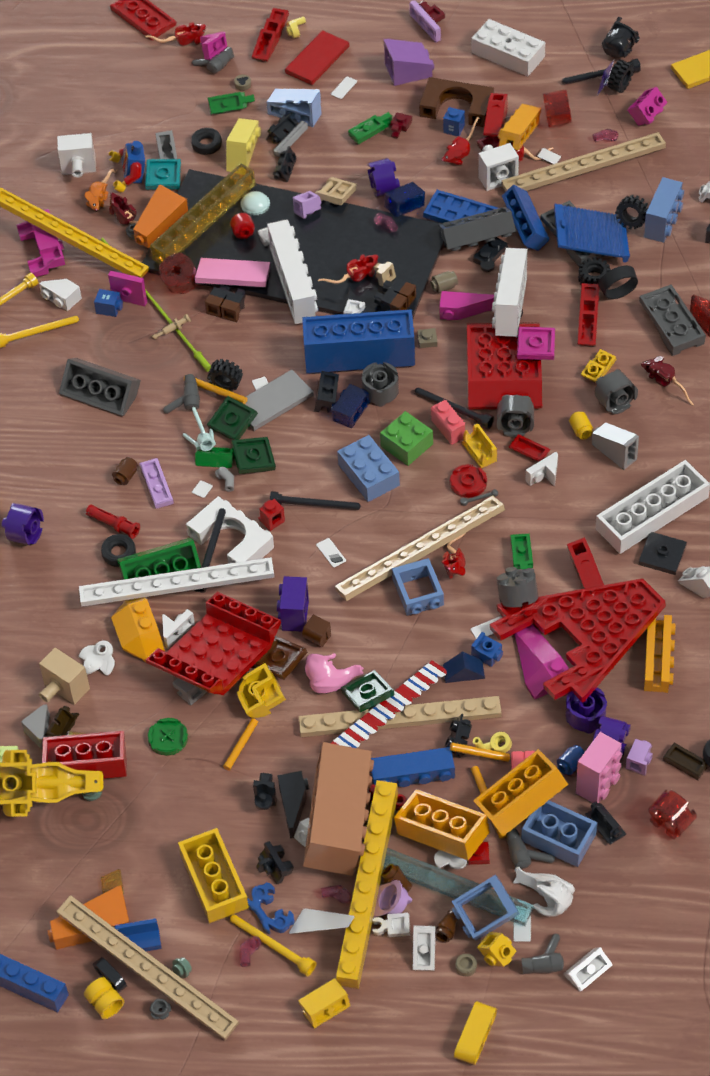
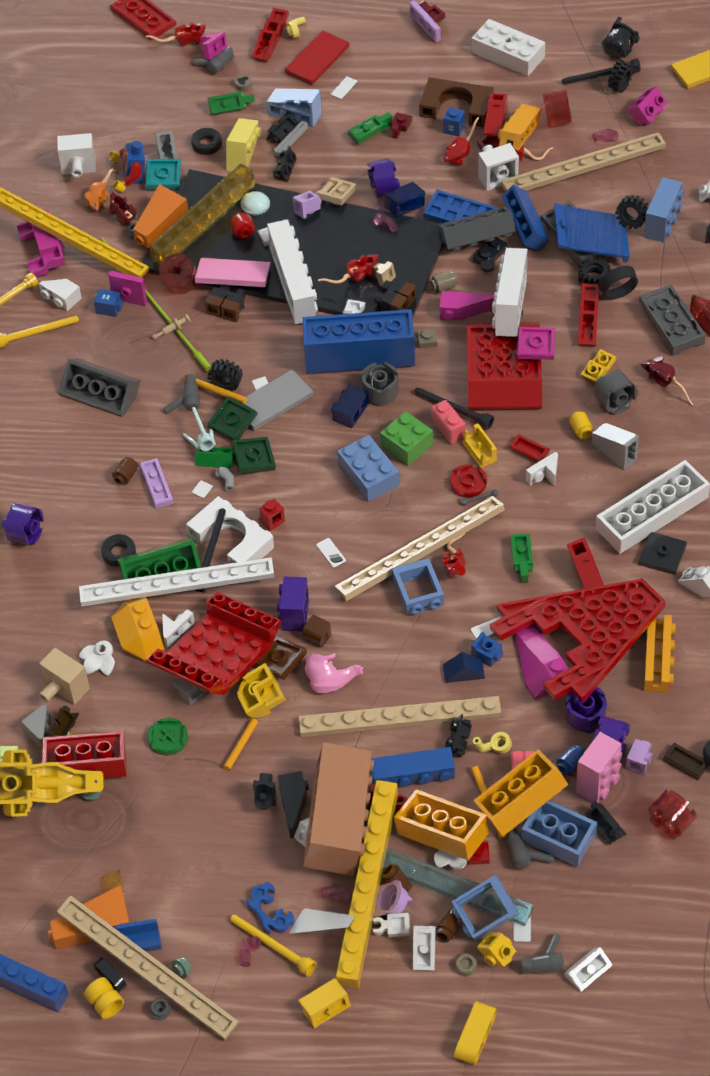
(120, 523): red pin -> none
(213, 875): yellow brick -> none
(271, 862): black hips -> none
(313, 502): black piece -> none
(326, 391): black hinge -> none
(367, 691): dark green plate -> none
(385, 709): sticker -> none
(407, 61): medium lavender slope -> none
(479, 752): light orange bar -> none
(515, 415): dark grey brick -> none
(517, 587): dark grey brick -> none
(549, 156): white sticker -> none
(553, 888): white hair -> none
(606, 74): sticker -> none

